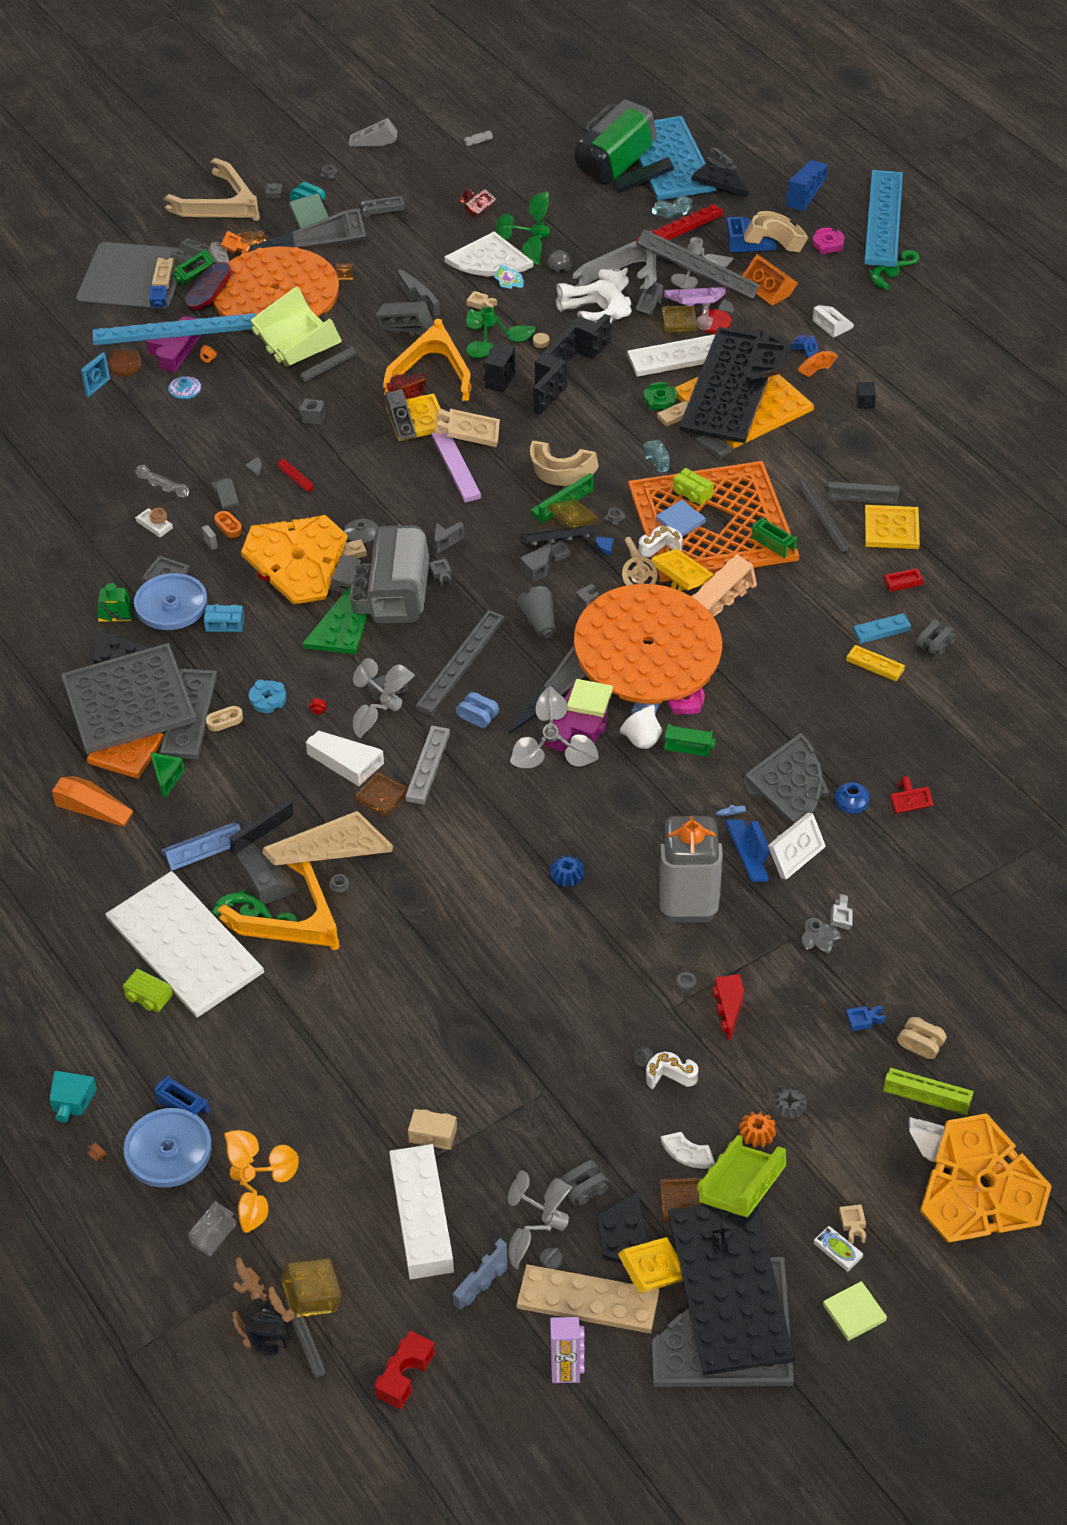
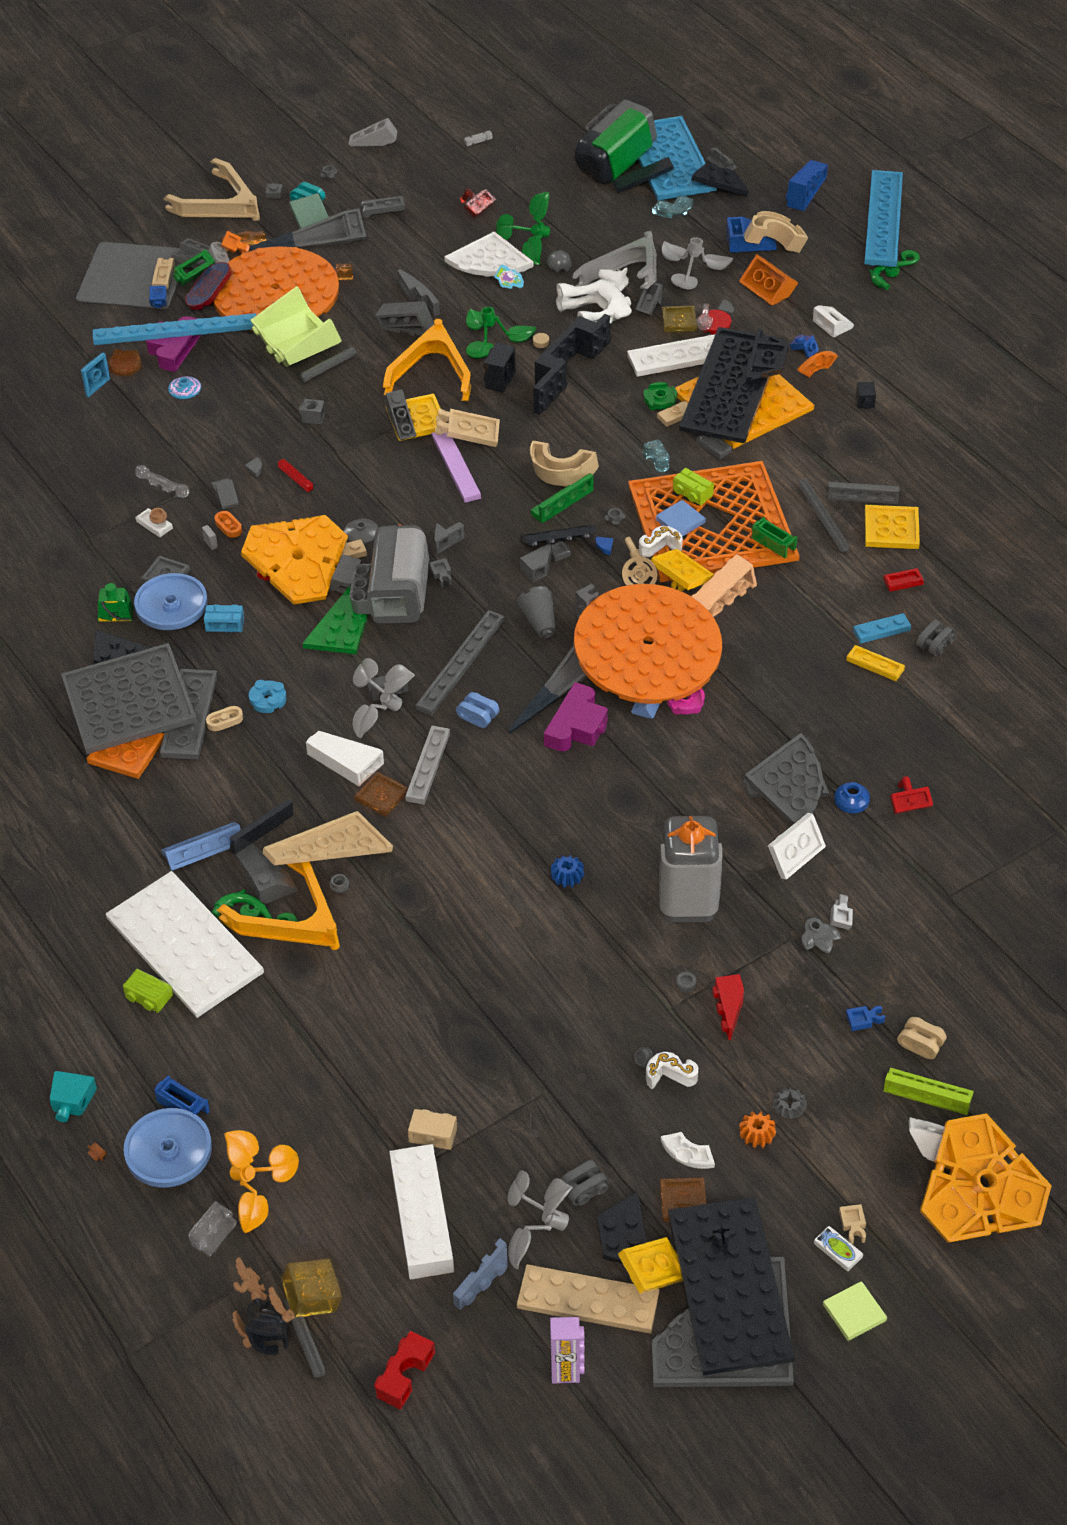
(89, 799): orange wedge -> none
(167, 771): green slope -> none
(211, 353): orange tile -> none
(318, 706): red plate -> none
(411, 387): clear red plate -> none
(480, 300): tan plate -> none
(527, 752): light grey plant -> none
(551, 1258): dark grey tile -> none
(573, 513): clear yellow plate -> none
(589, 698): yellowish green tile -> none
(642, 728): white piece -> none
(689, 222): red plate -> none
(689, 741): green window -> none
(697, 295): lavender wing -> none
(698, 264): dark grey plate -> none
(731, 810): medium blue helmet -> none
(740, 1178): lime panel -> none
(751, 847): blue bracket -> none
(828, 241): dark pink plate -> none

